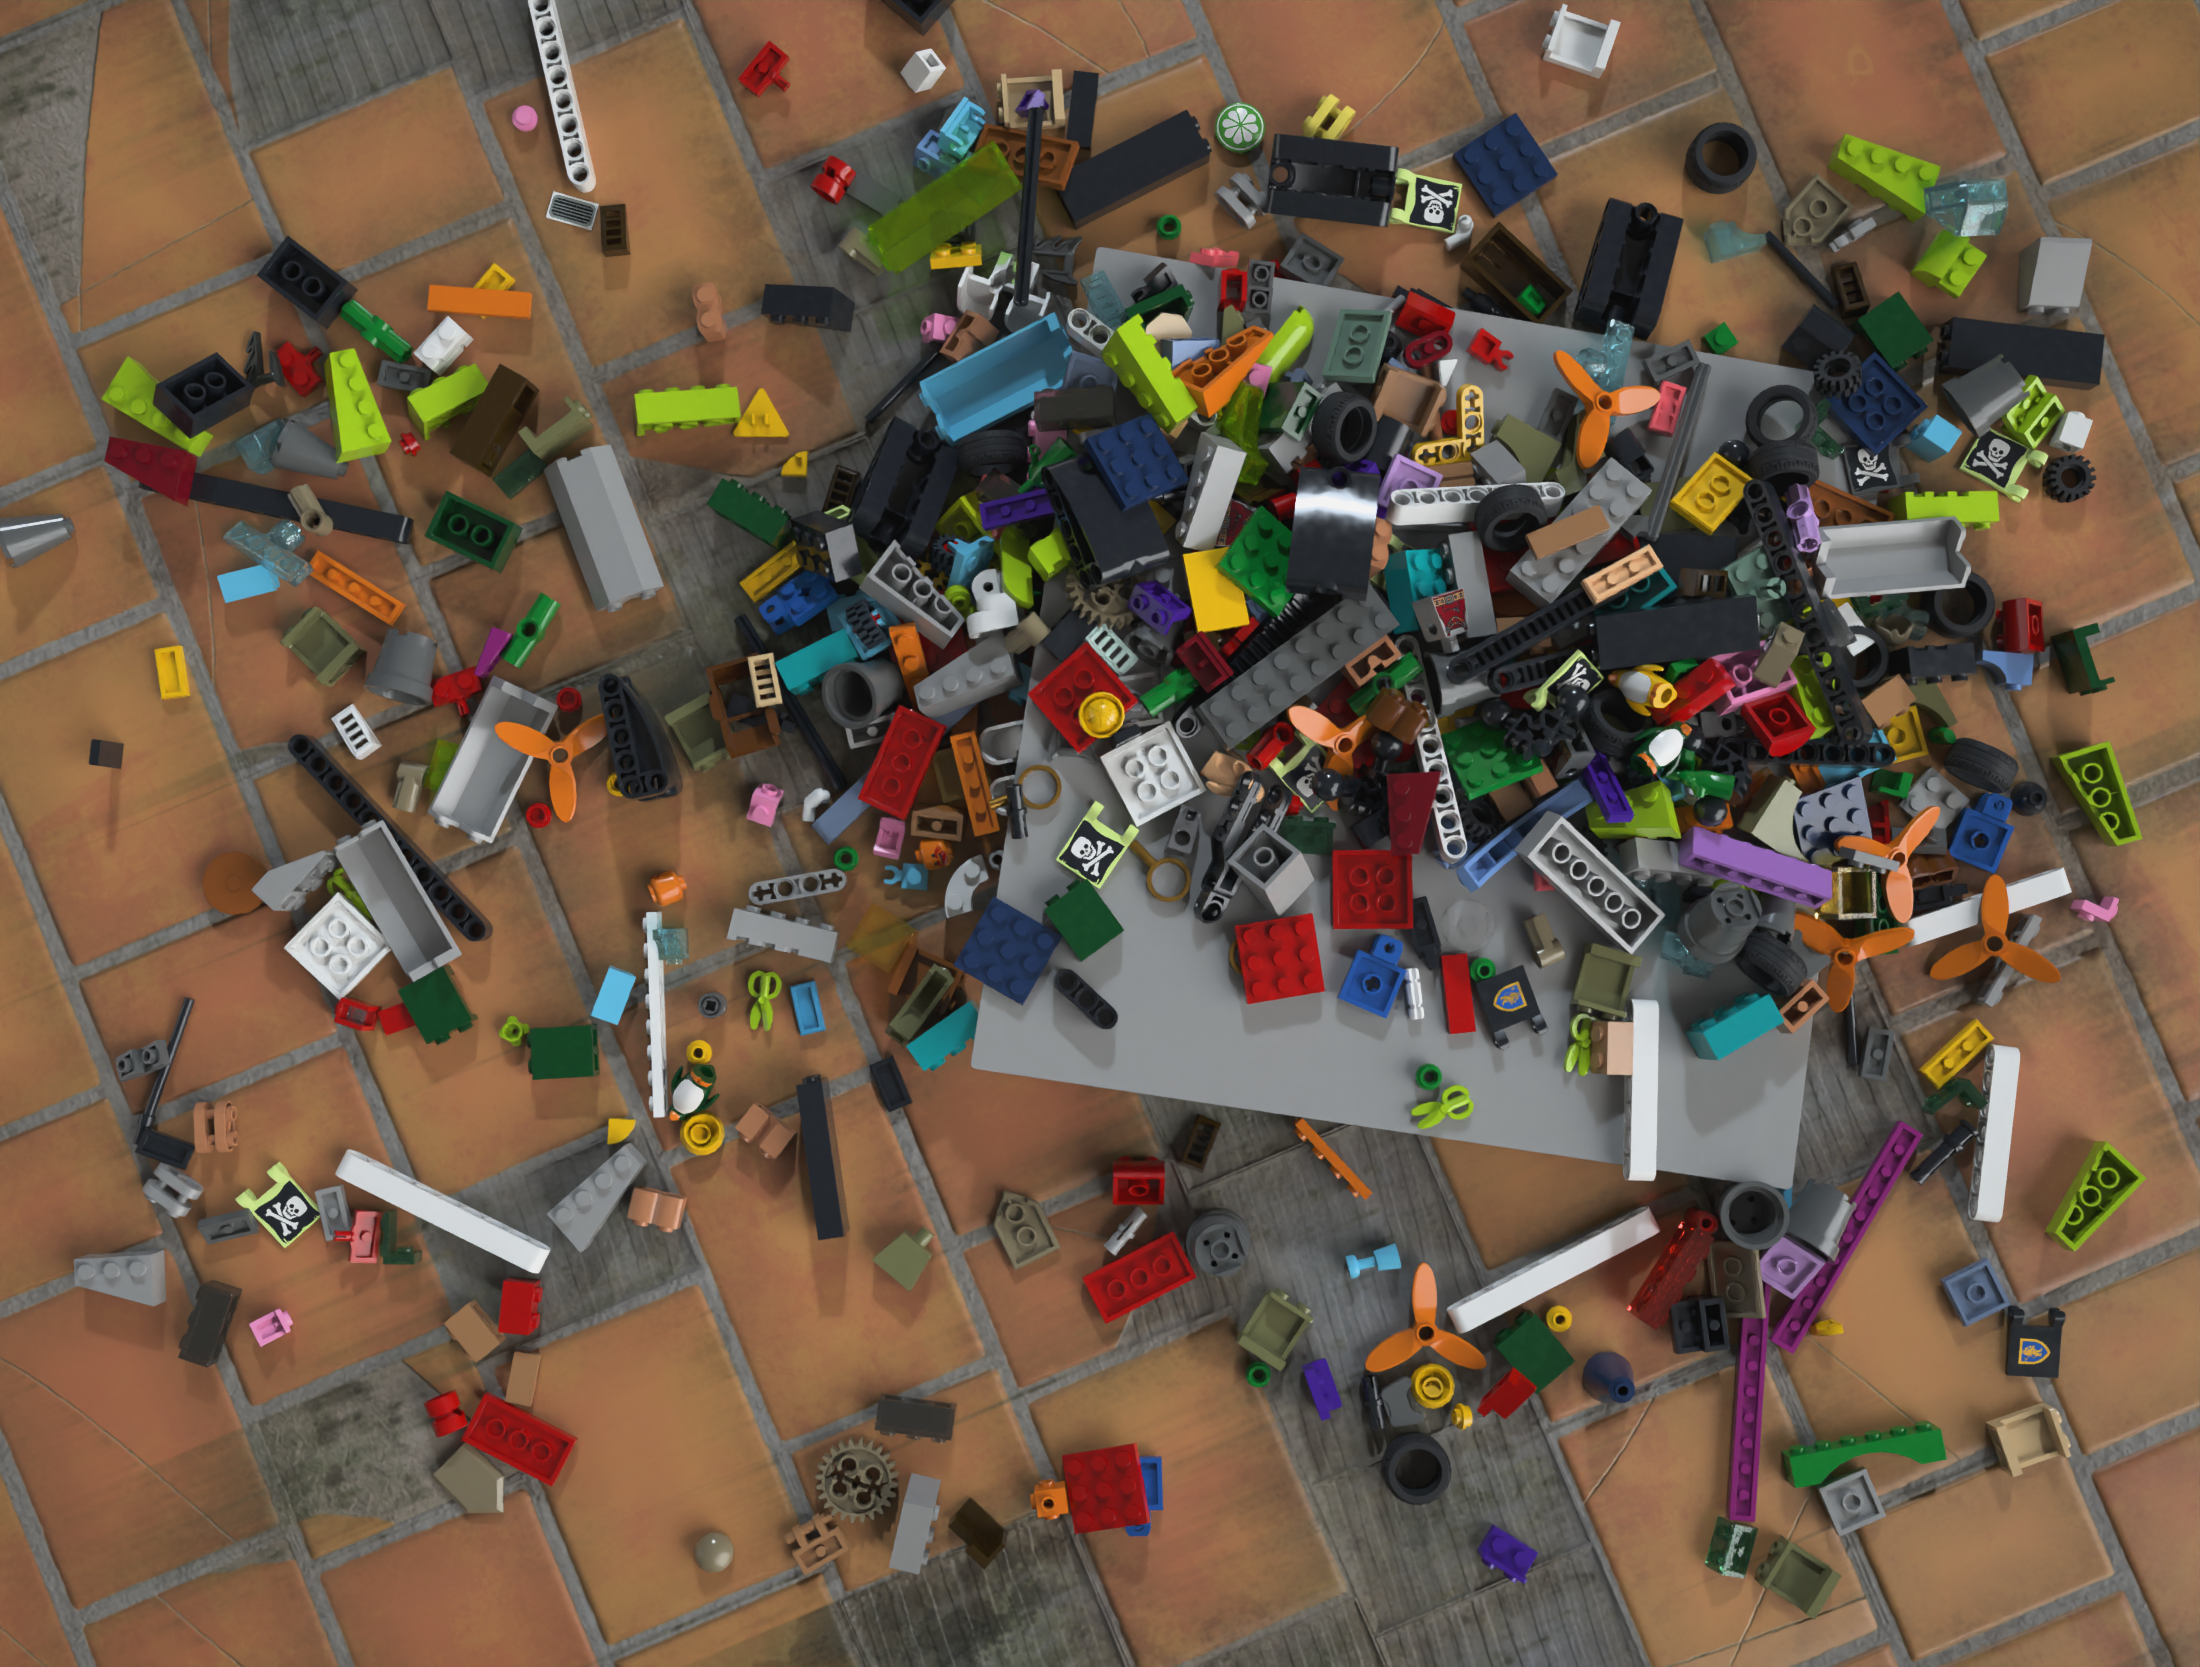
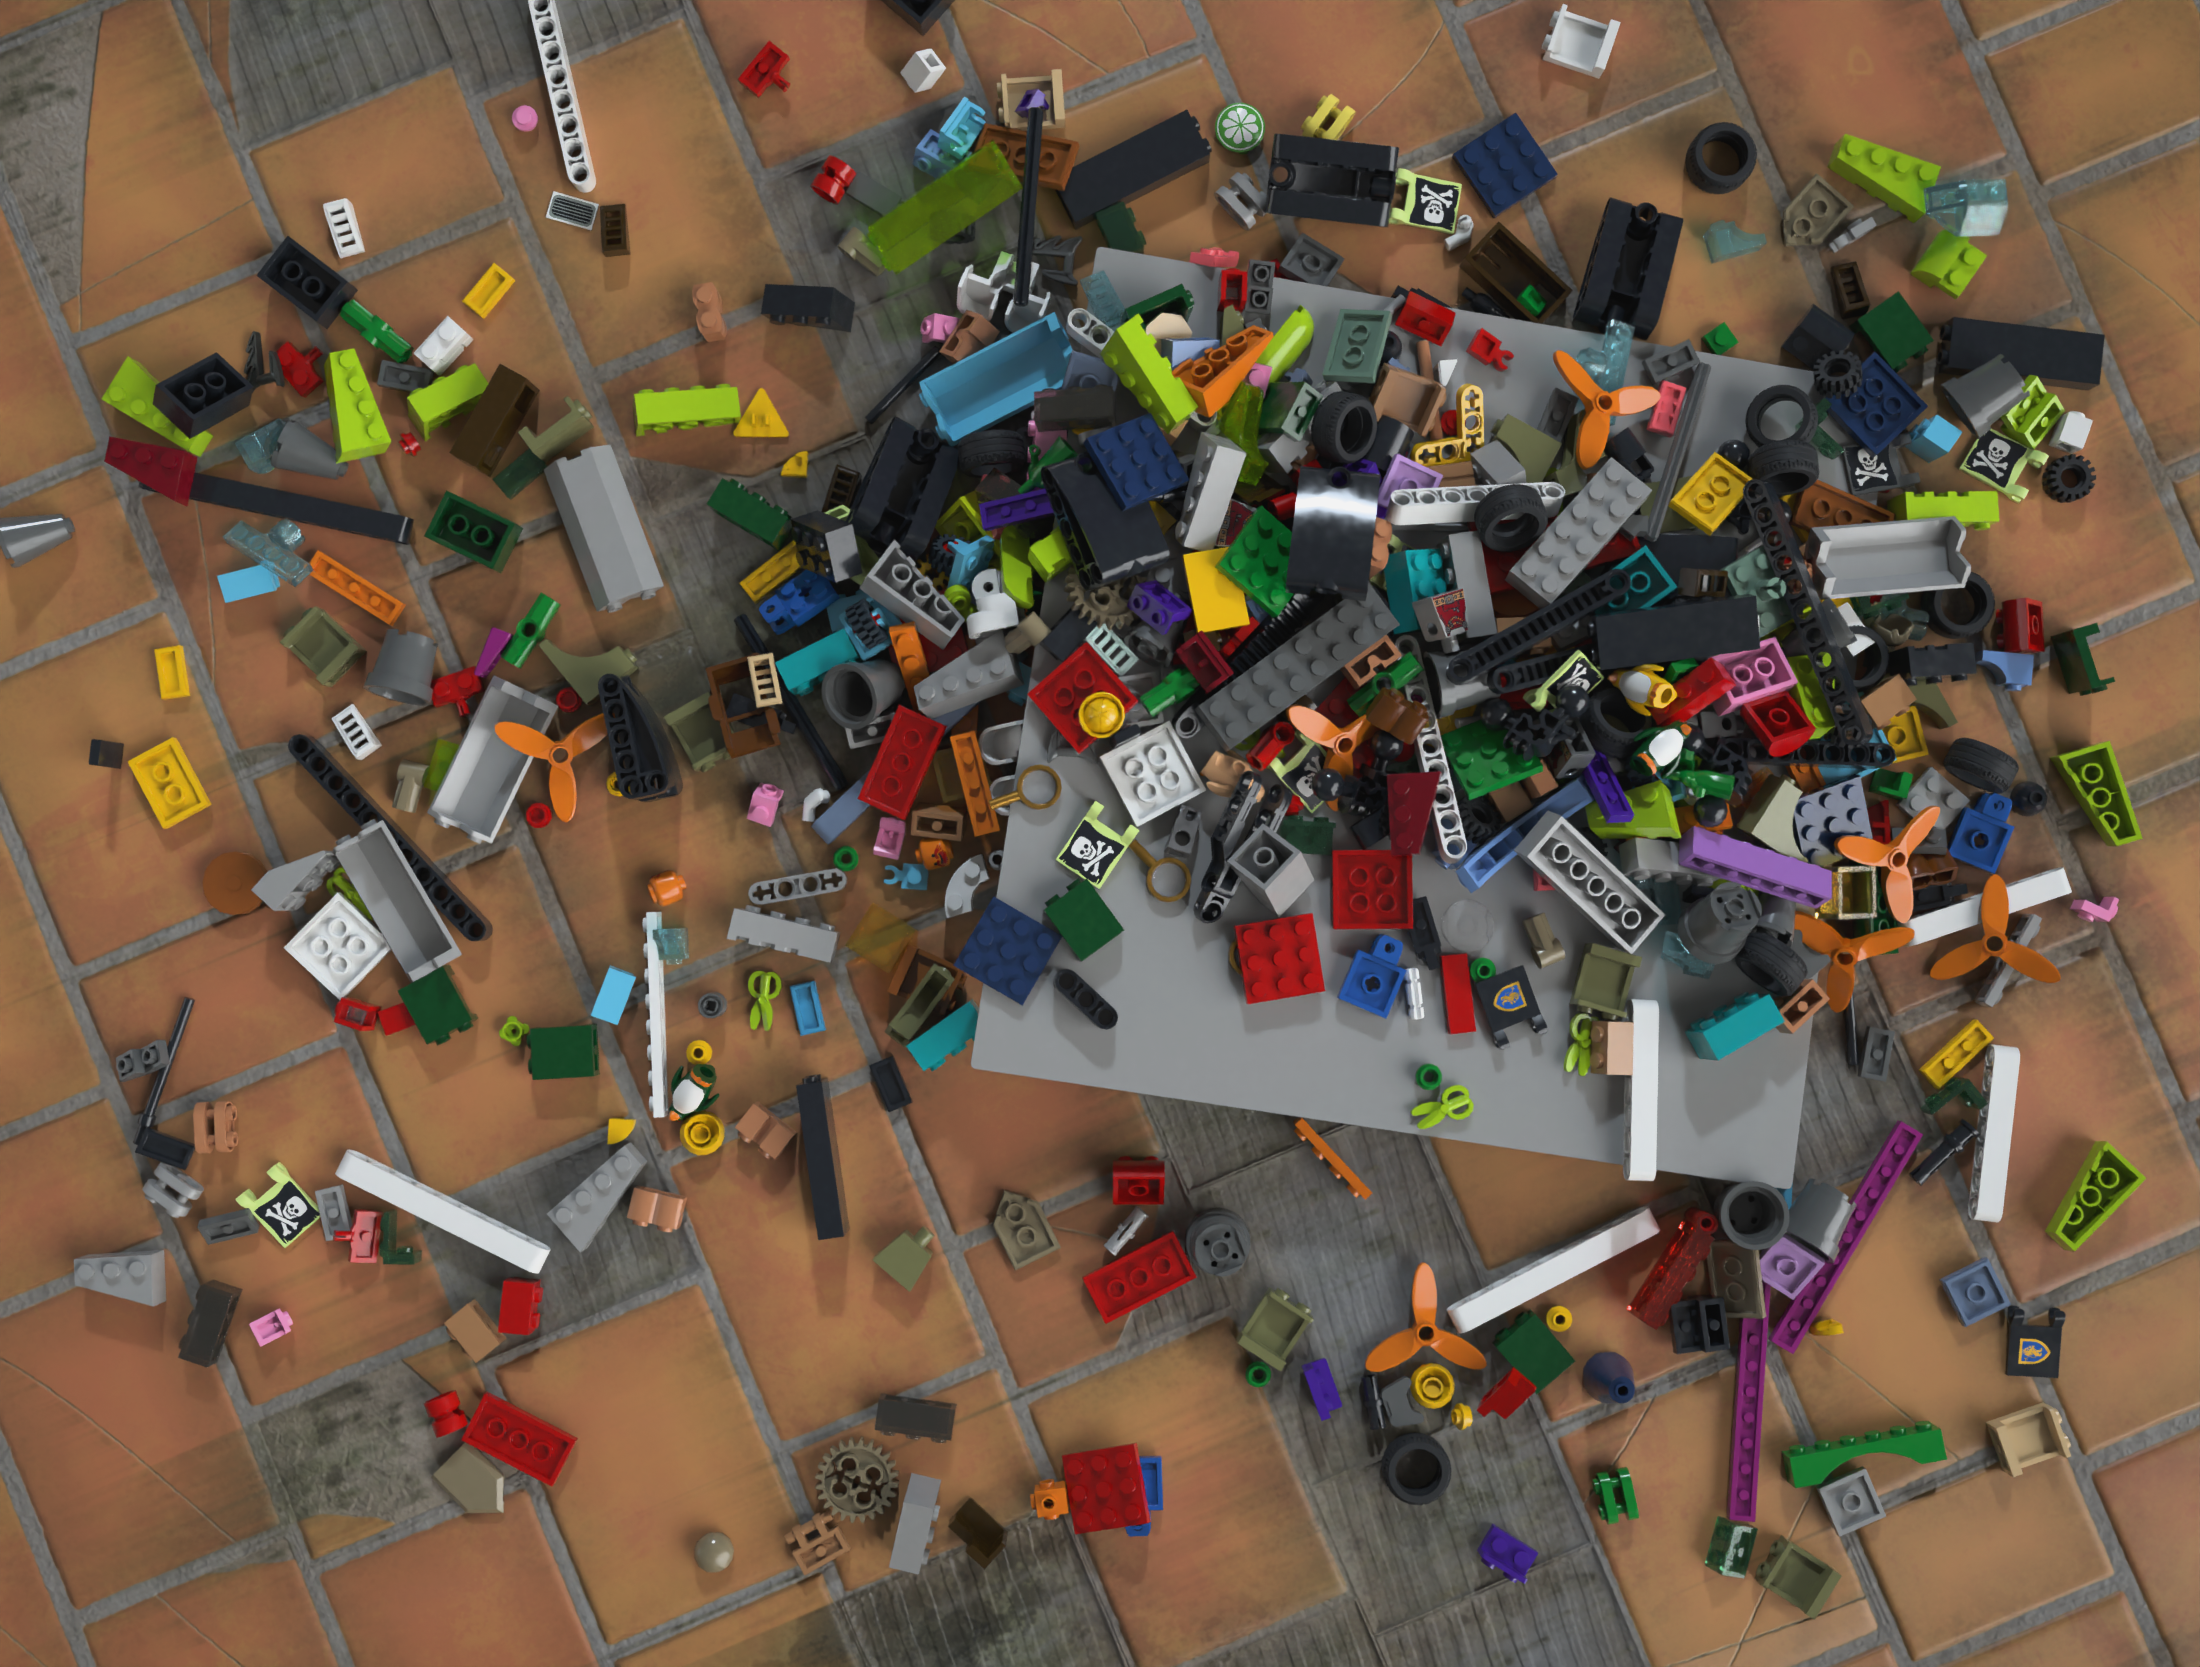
(169, 783): none -> yellow plate
(309, 510): dark tan piece -> none
(345, 206): none -> white slope
(479, 302): orange tile -> none
(523, 1377): medium nougat tile -> none
(585, 672): none -> olive arch
(957, 256): yellow plate -> none
(1016, 811): black pin -> none
(1082, 108): black tile -> none
(1119, 230): none -> clear green brick
(1156, 282): black plate -> none
(1168, 220): green plate -> none
(1184, 1161): dark brown slope -> none
(1384, 1258): medium azure piece -> none
(1426, 351): dark red plate -> none
(1567, 532): medium nougat tile -> none
(1604, 1487): none -> green brick
(1621, 574): light nougat tile -> none
(1777, 654): dark tan slope -> none
(1801, 270): black bar -> none
(1803, 518): lavender piece -> none
(1876, 863): plate -> none
(1941, 736): green piece -> none
(2052, 275): light grey slope -> none

